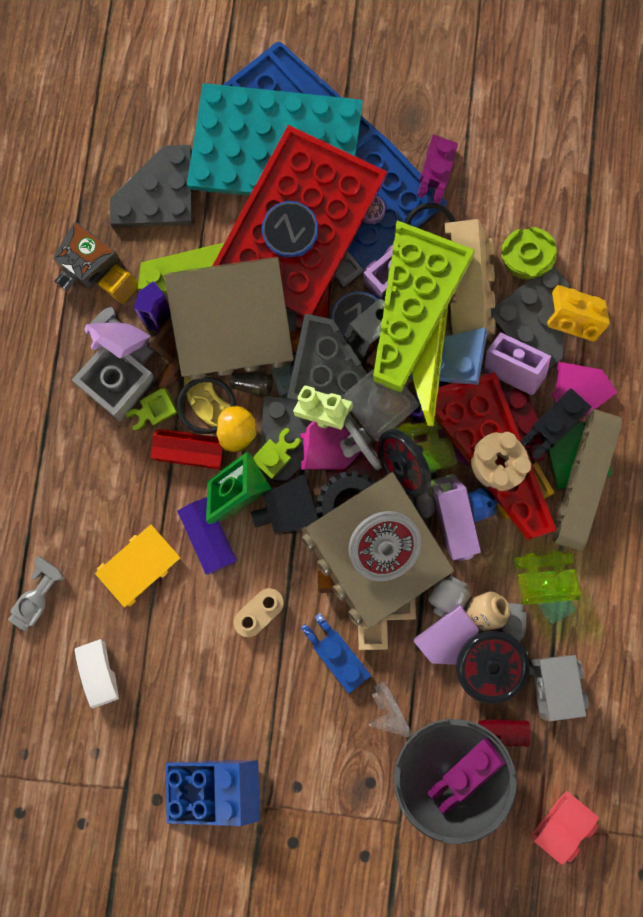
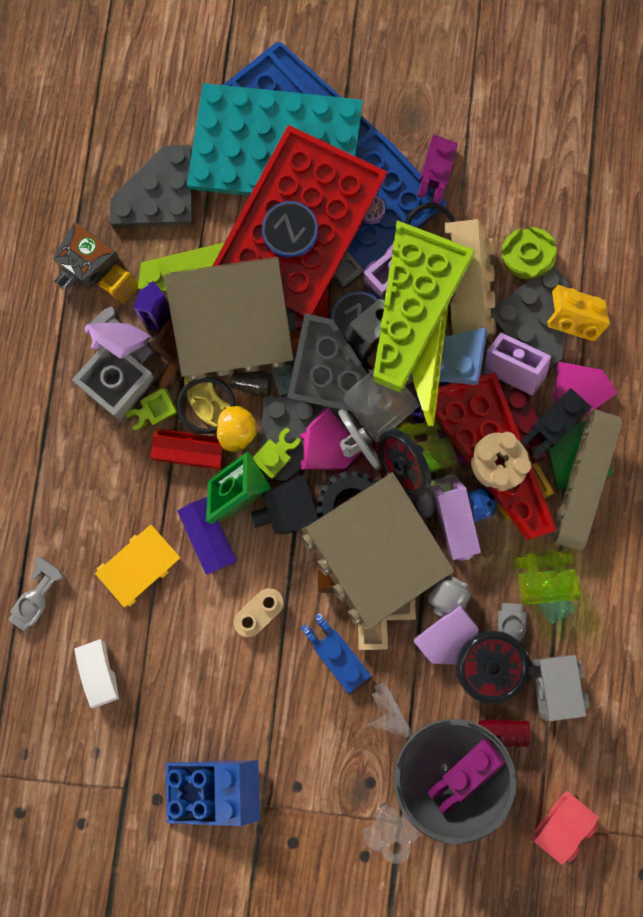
(322, 408): yellowish green hips -> none
(384, 546): light grey shield -> none
(389, 829): none -> clear plate
(488, 611): tan head -> none

